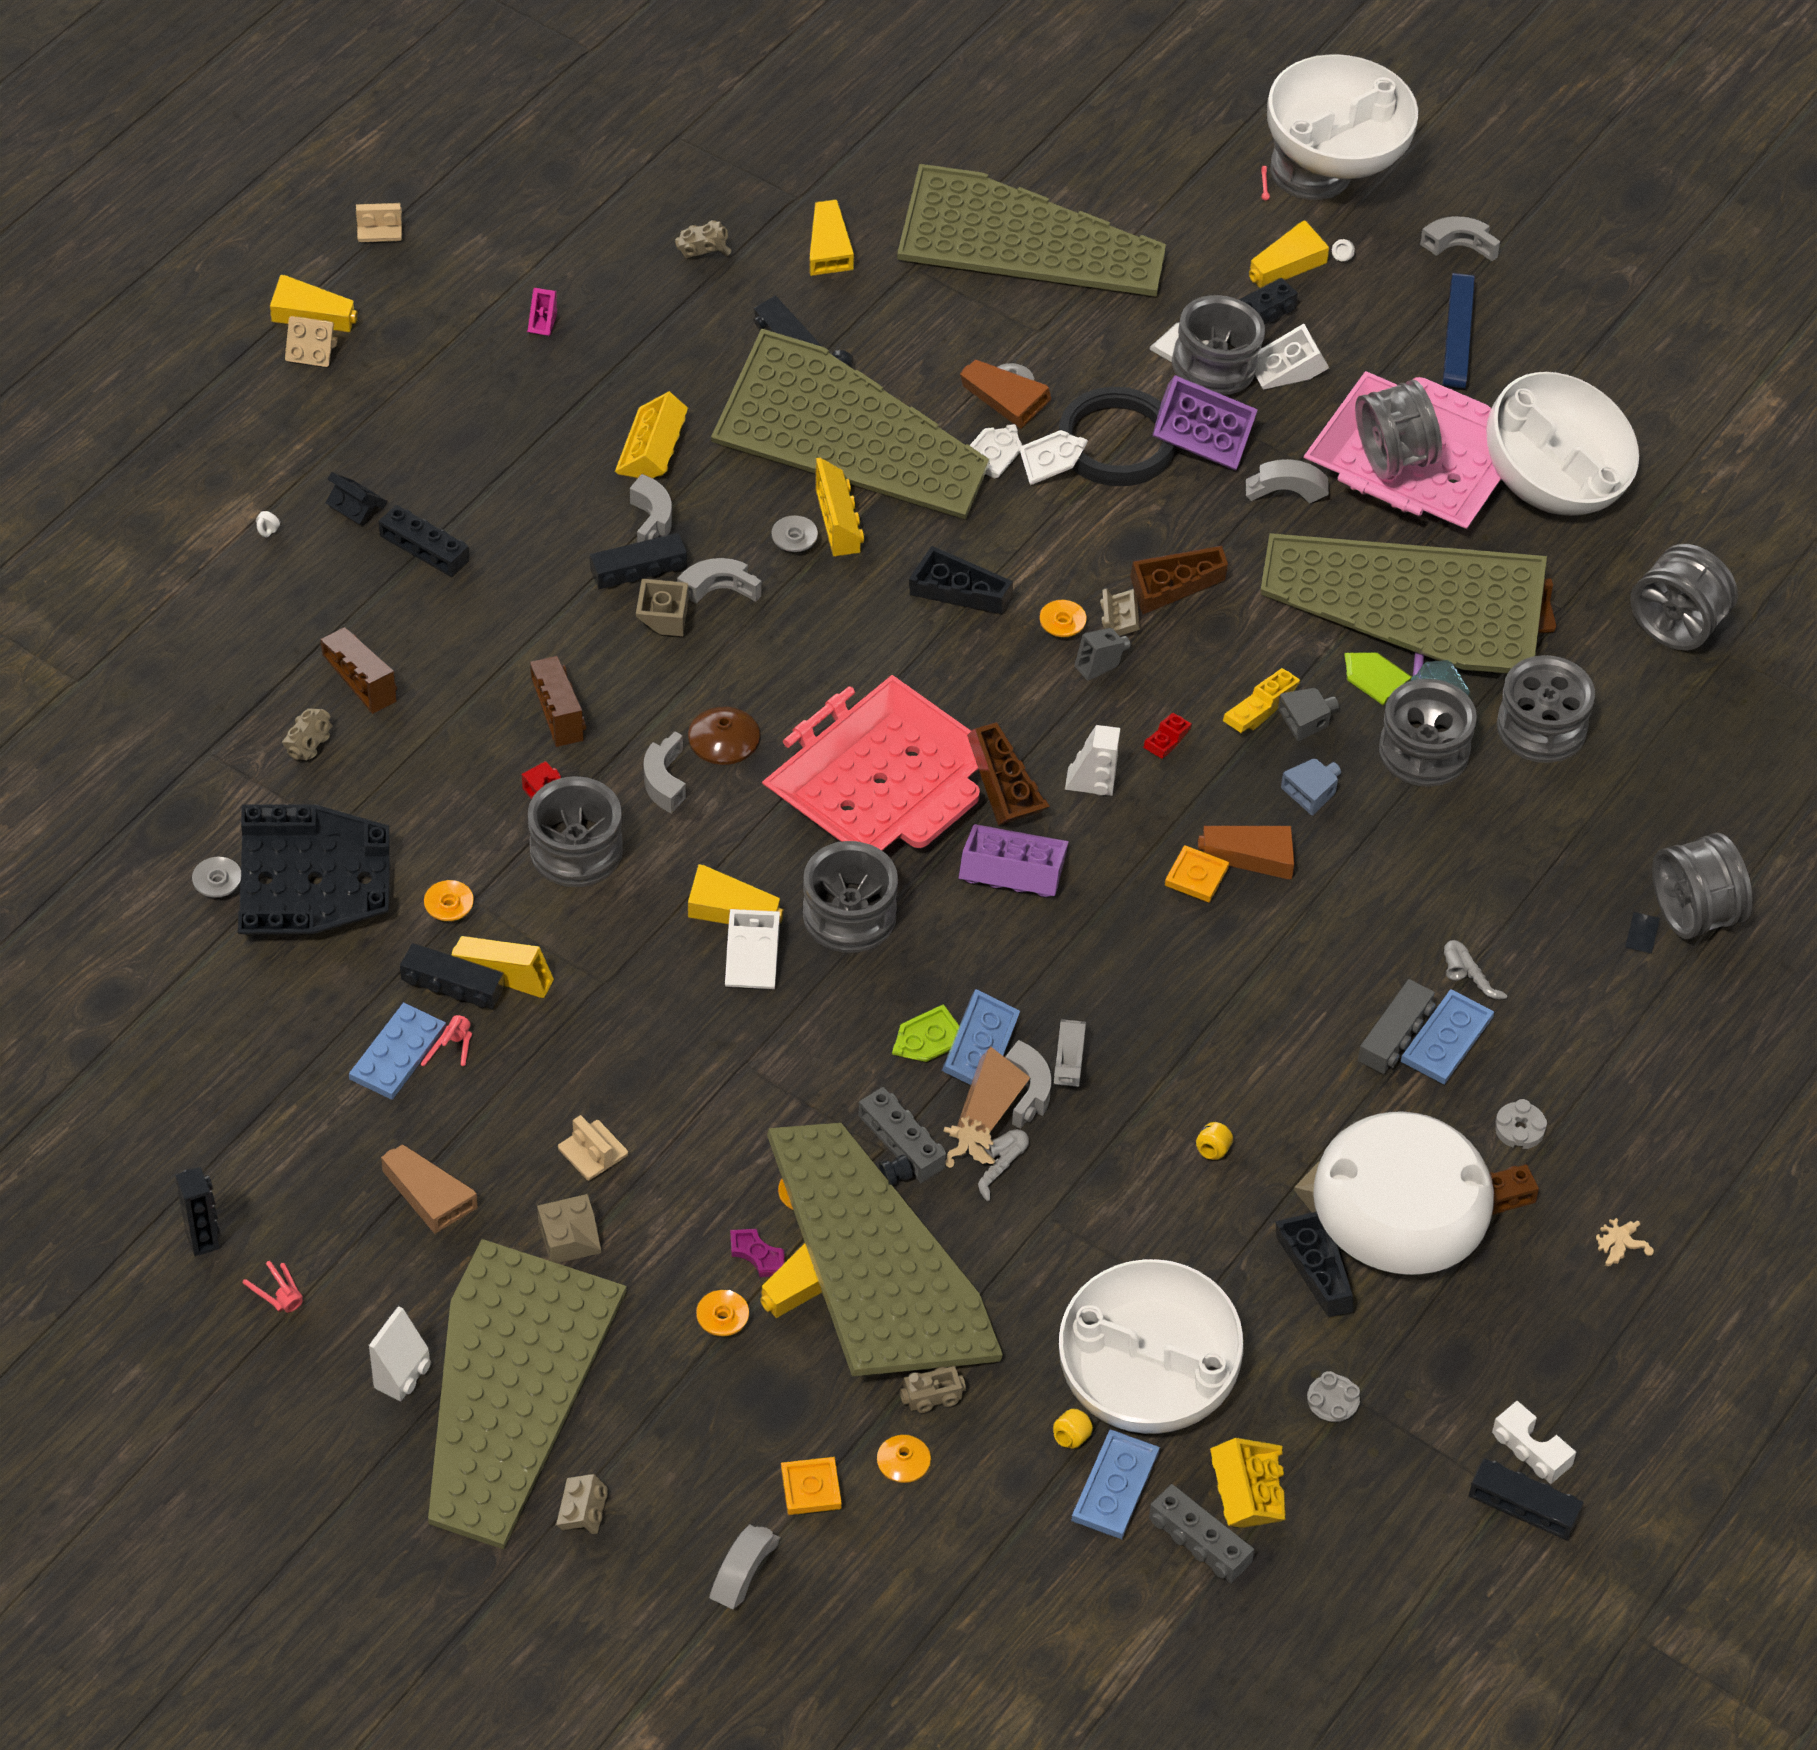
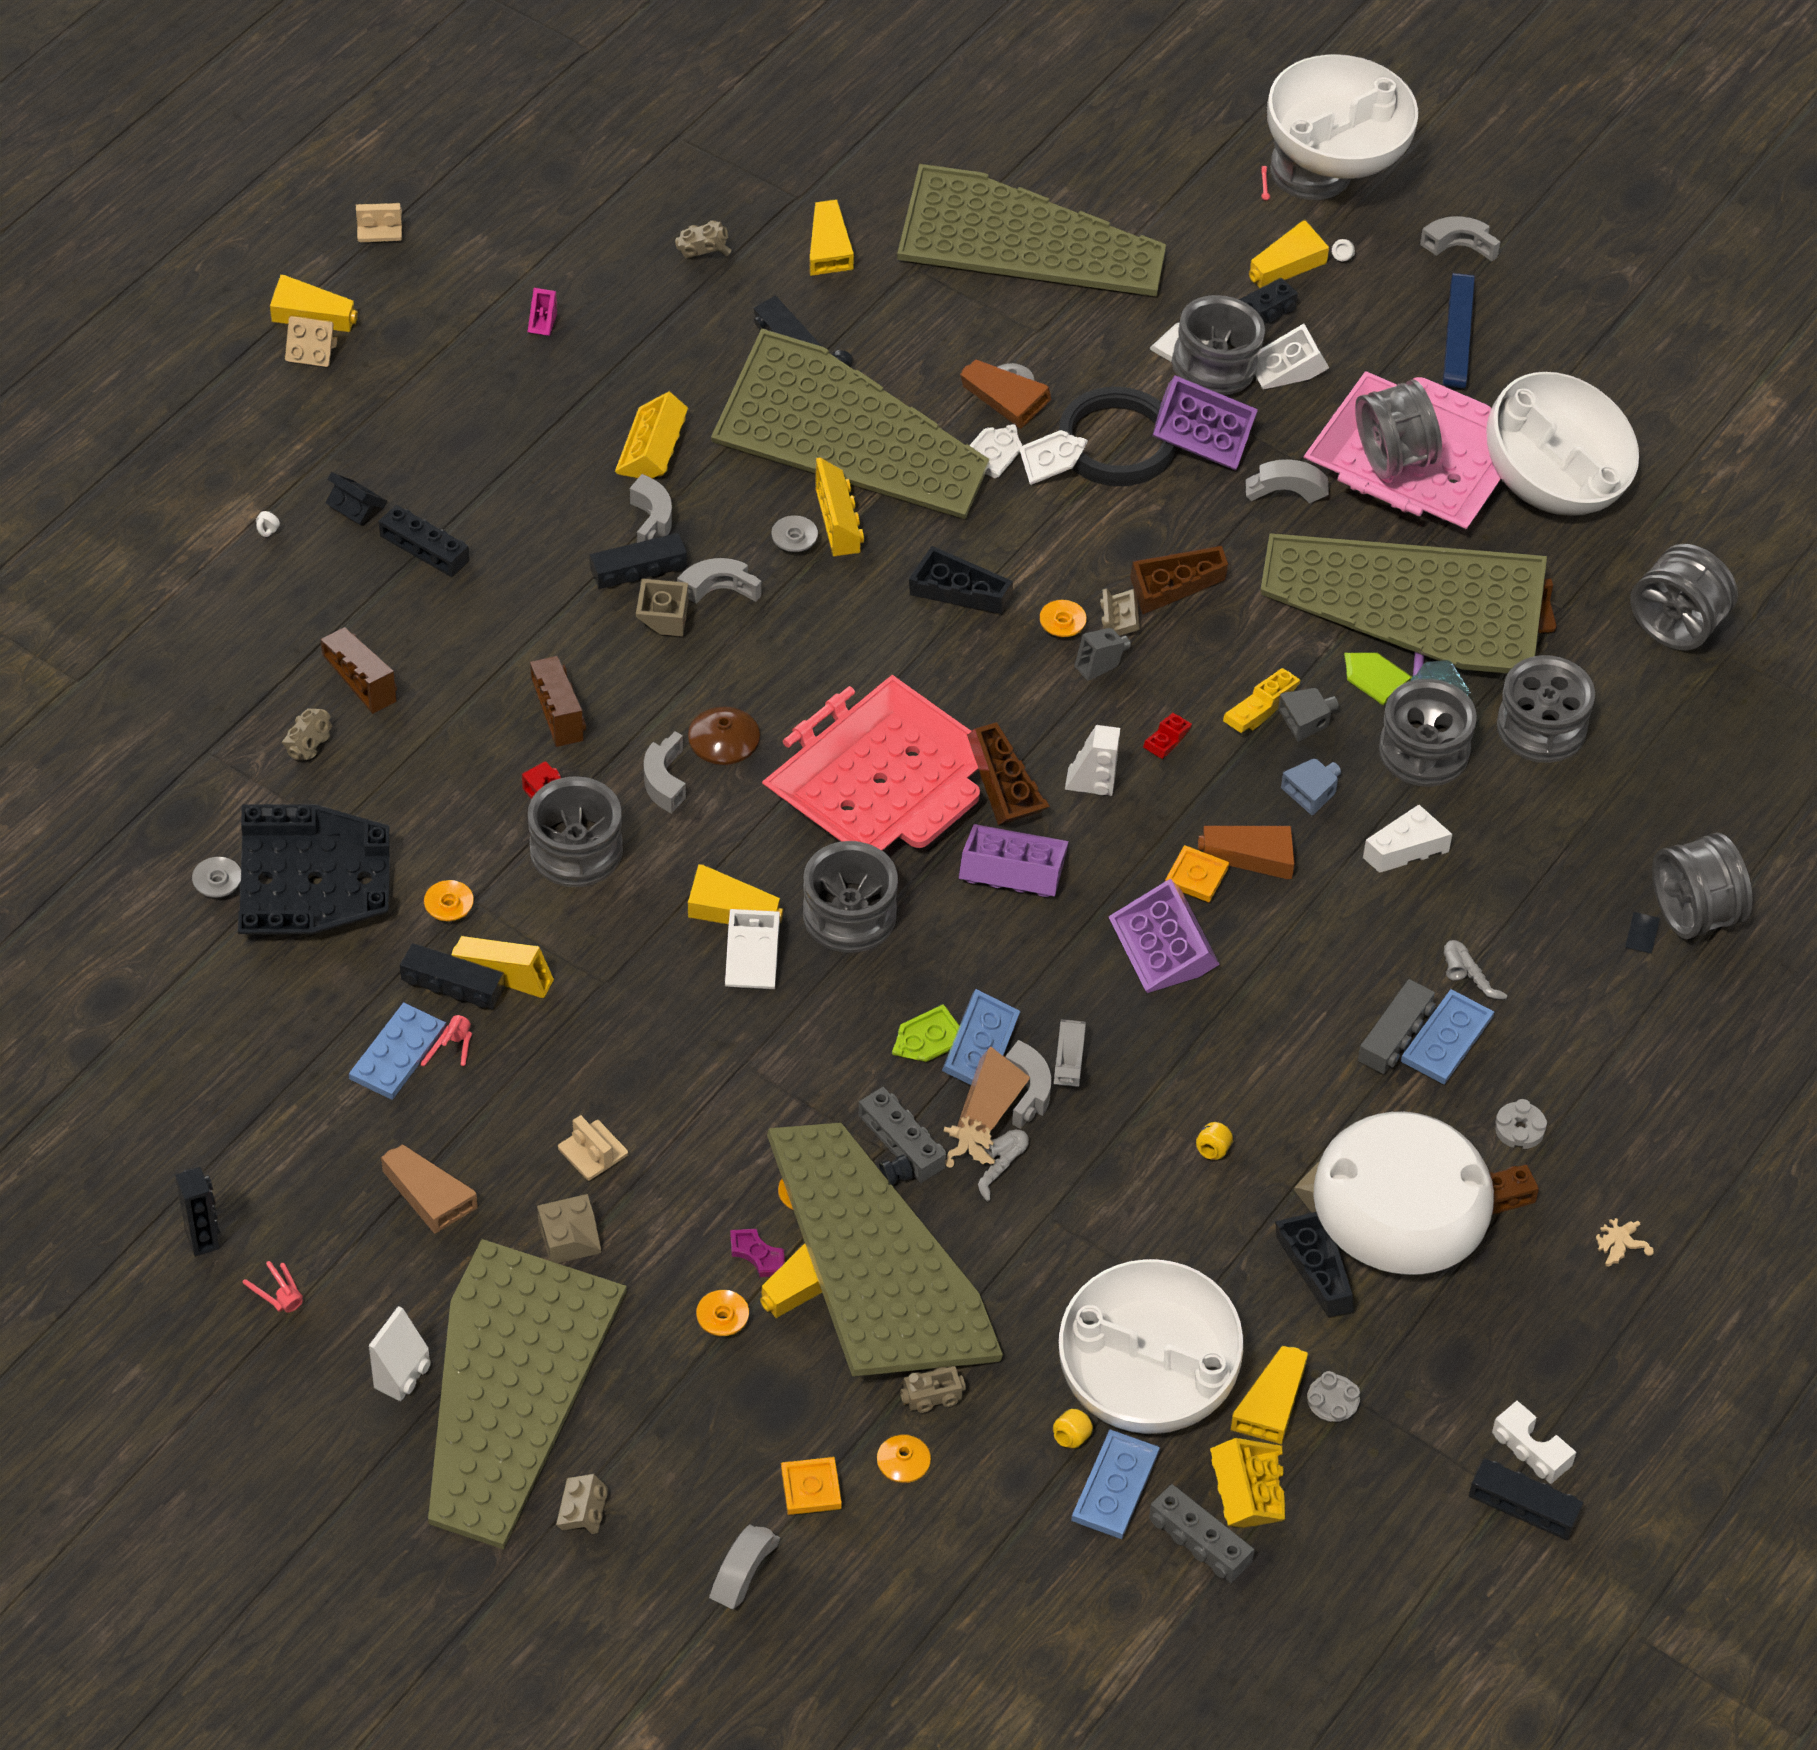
(1163, 938): none -> medium lavender slope
(1270, 1401): none -> yellow slope
(1406, 839): none -> white wedge

